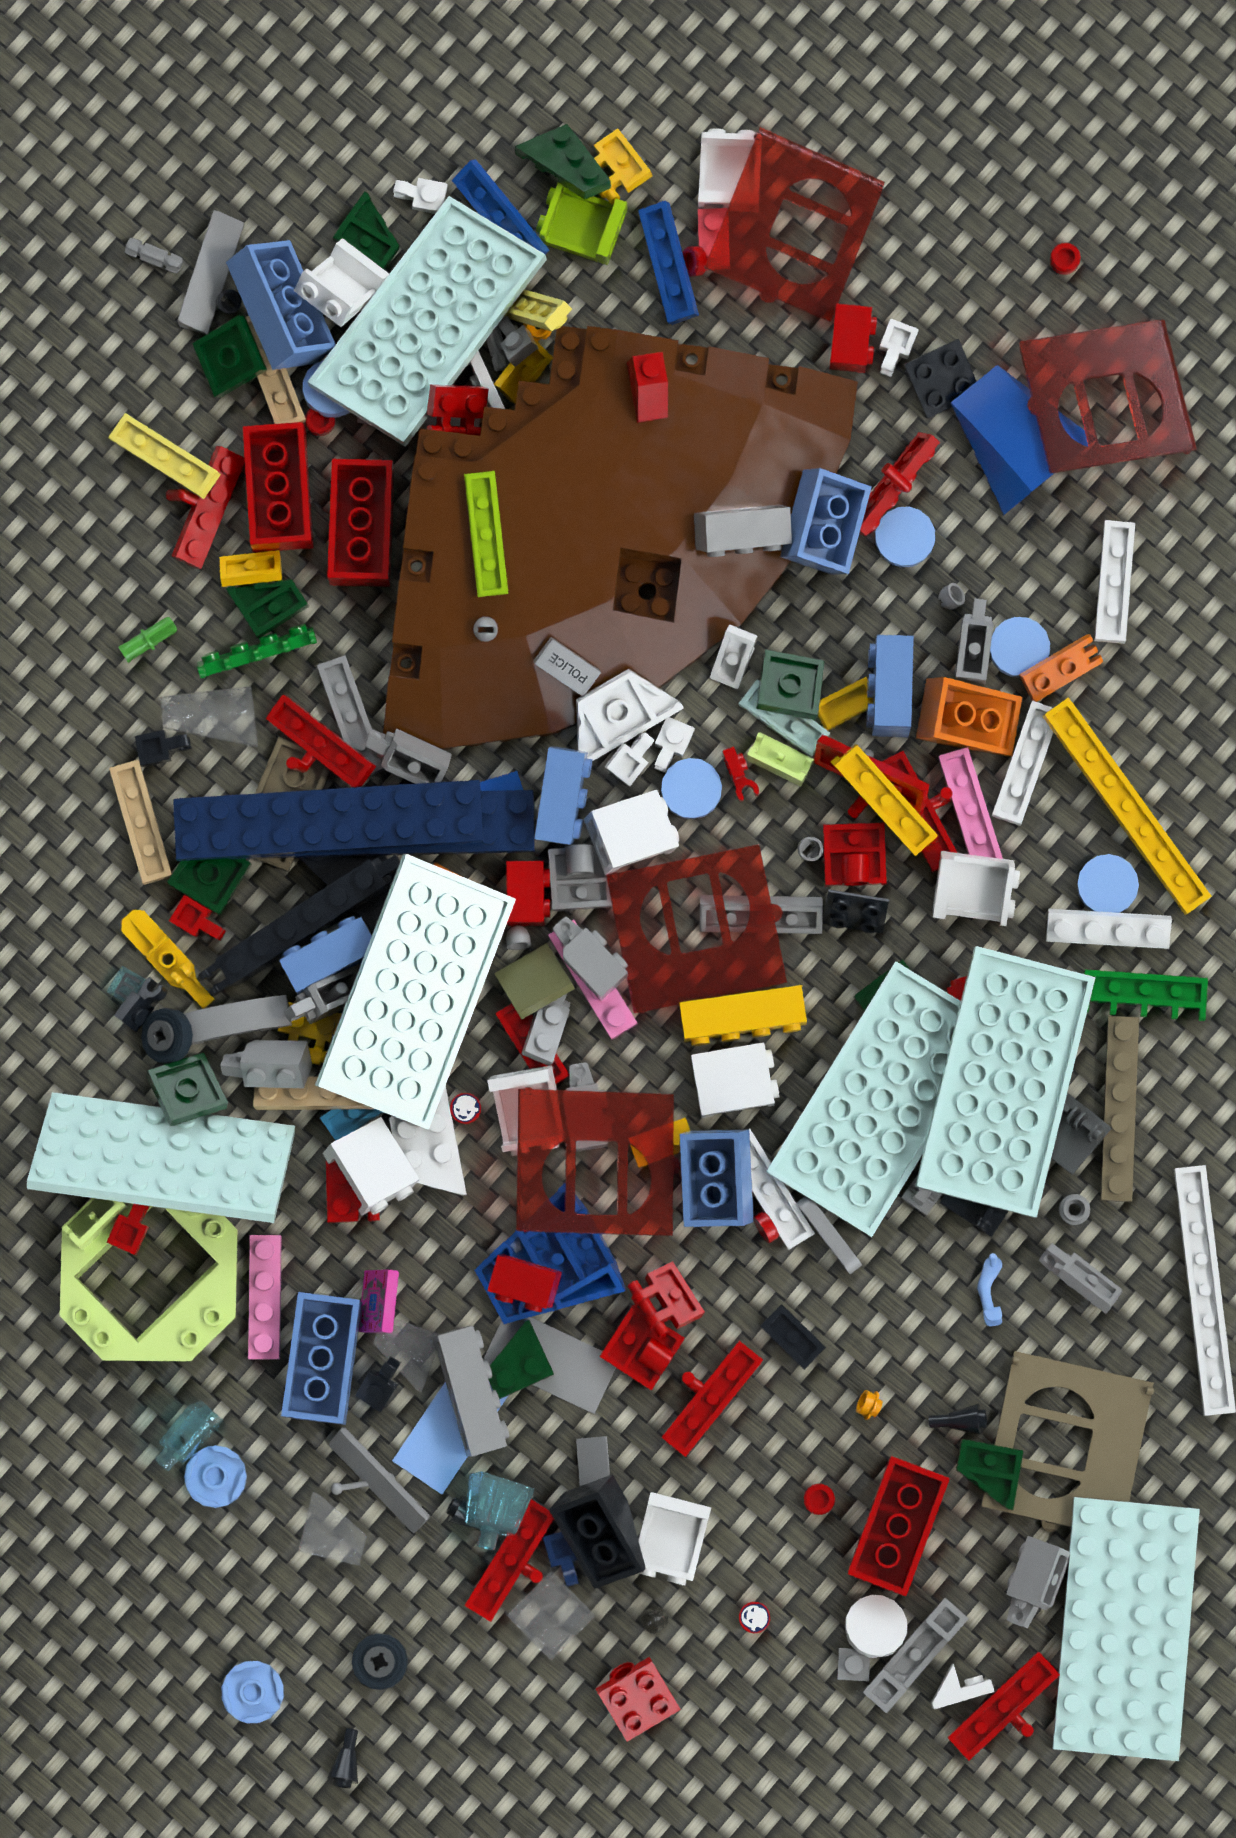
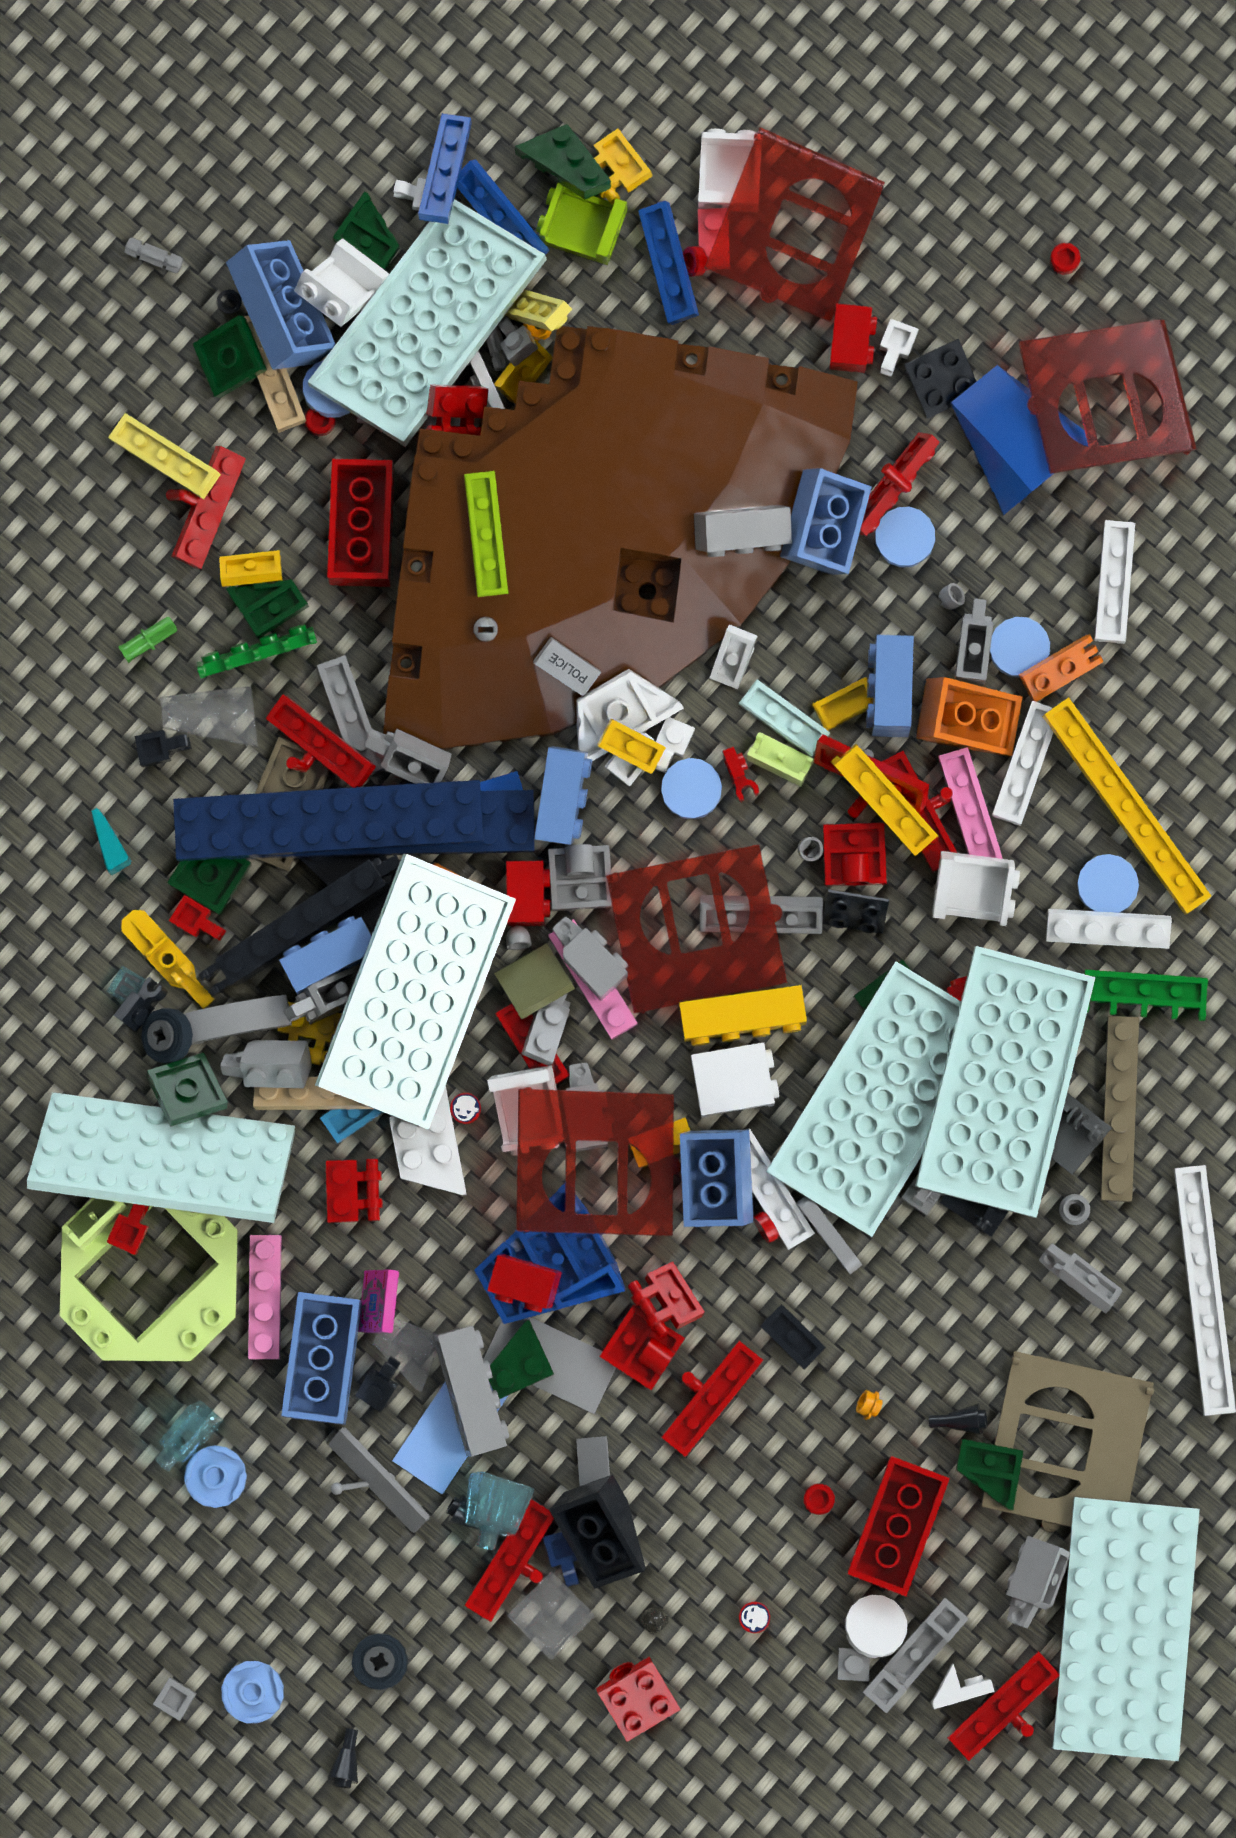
(111, 848): none -> teal slope
(141, 822): tan plate -> none
(175, 1699): none -> light grey plate
(210, 272): light grey slope -> none
(278, 487): red brick -> none
(331, 1533): clear wing -> none
(373, 1166): white panel -> none
(445, 168): none -> plate
(631, 746): none -> yellow plate
(631, 831): white panel -> none
(649, 386): red slope -> none
(672, 1537): white panel -> none
(790, 684): plate -> none
(990, 1270): light blue piece -> none

